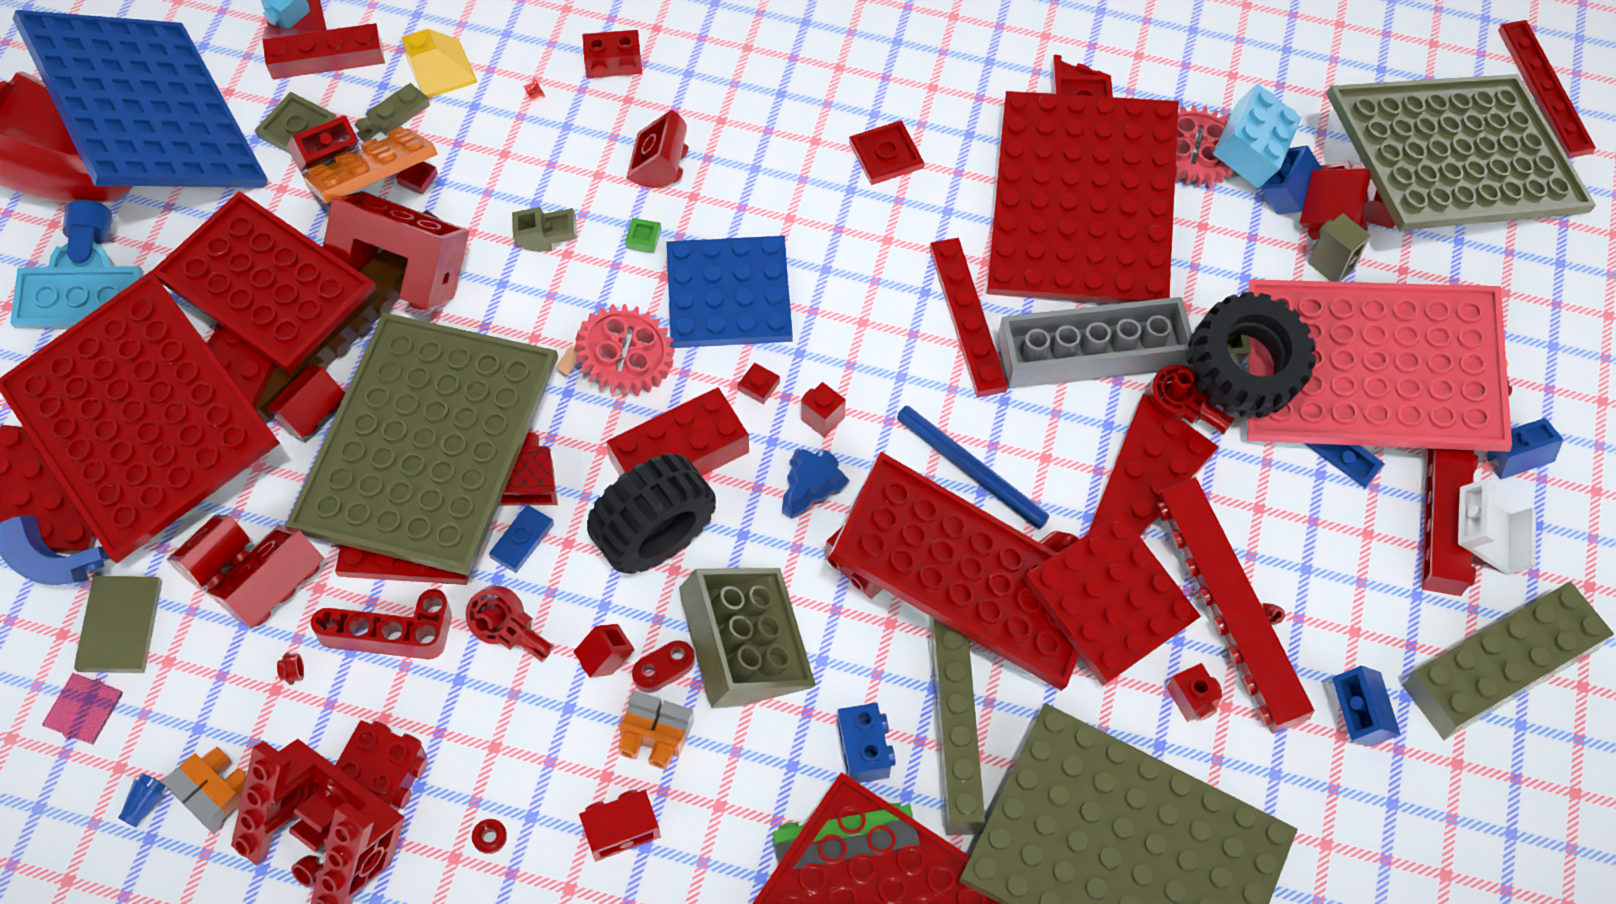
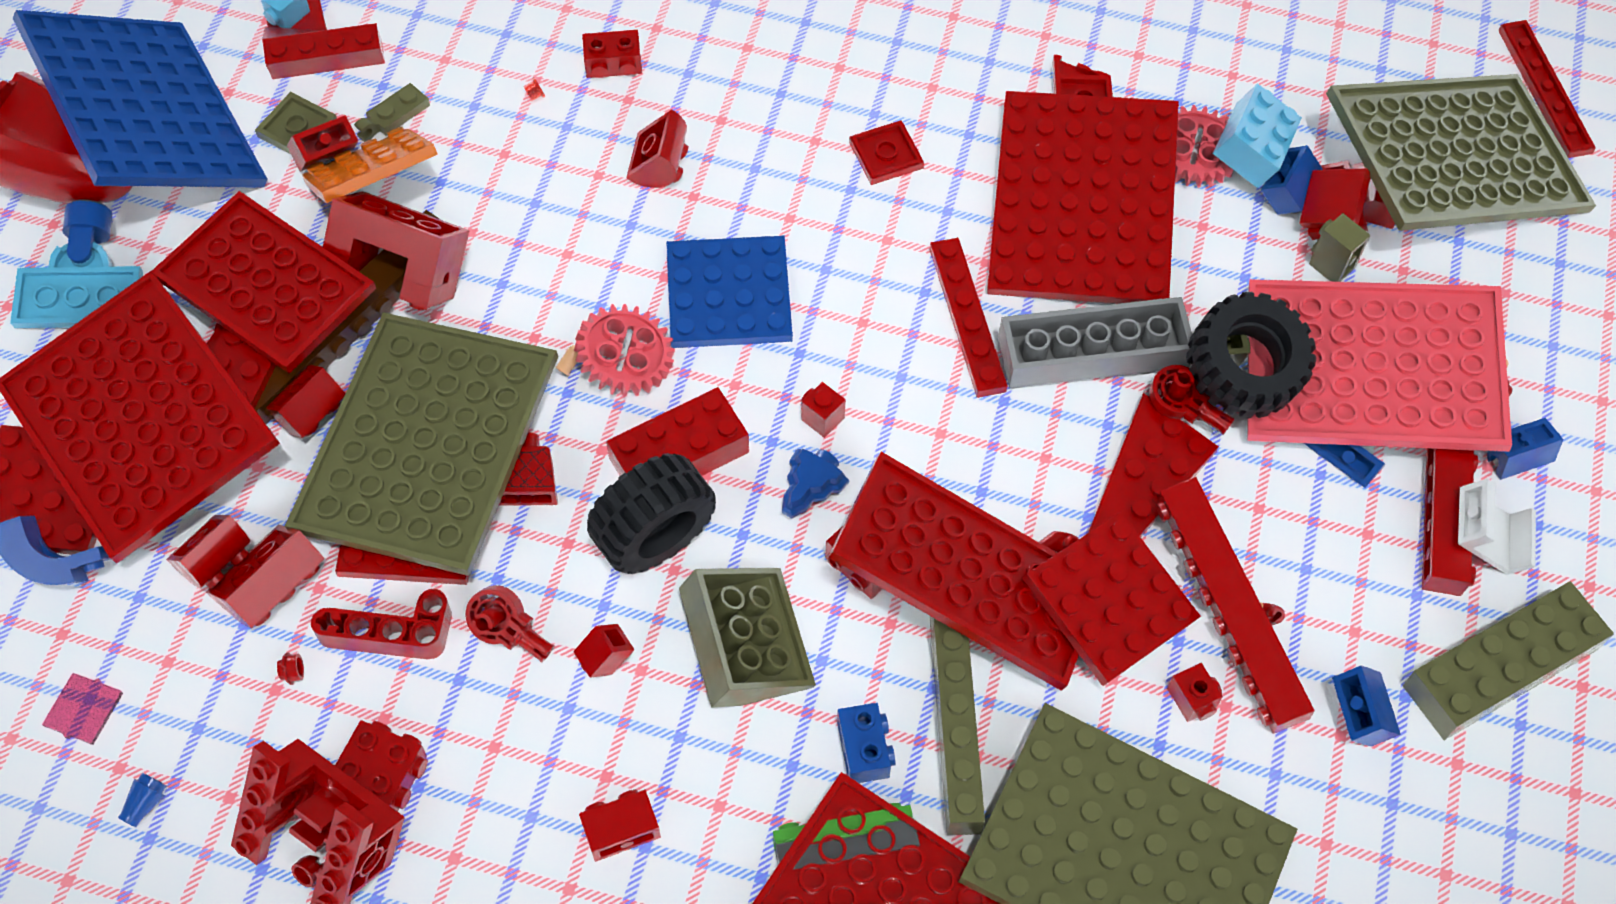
(118, 624): olive tile -> none
(203, 791): hips -> none
(417, 177): red plate -> none
(437, 62): yellow slope -> none
(487, 826): red plate -> none
(521, 538): blue plate -> none
(539, 230): olive brick -> none
(643, 235): bright green plate -> none
(654, 726): orange hips -> none
(665, 666): red plate -> none
(759, 383): red plate -> none
(973, 467): blue axle -> none

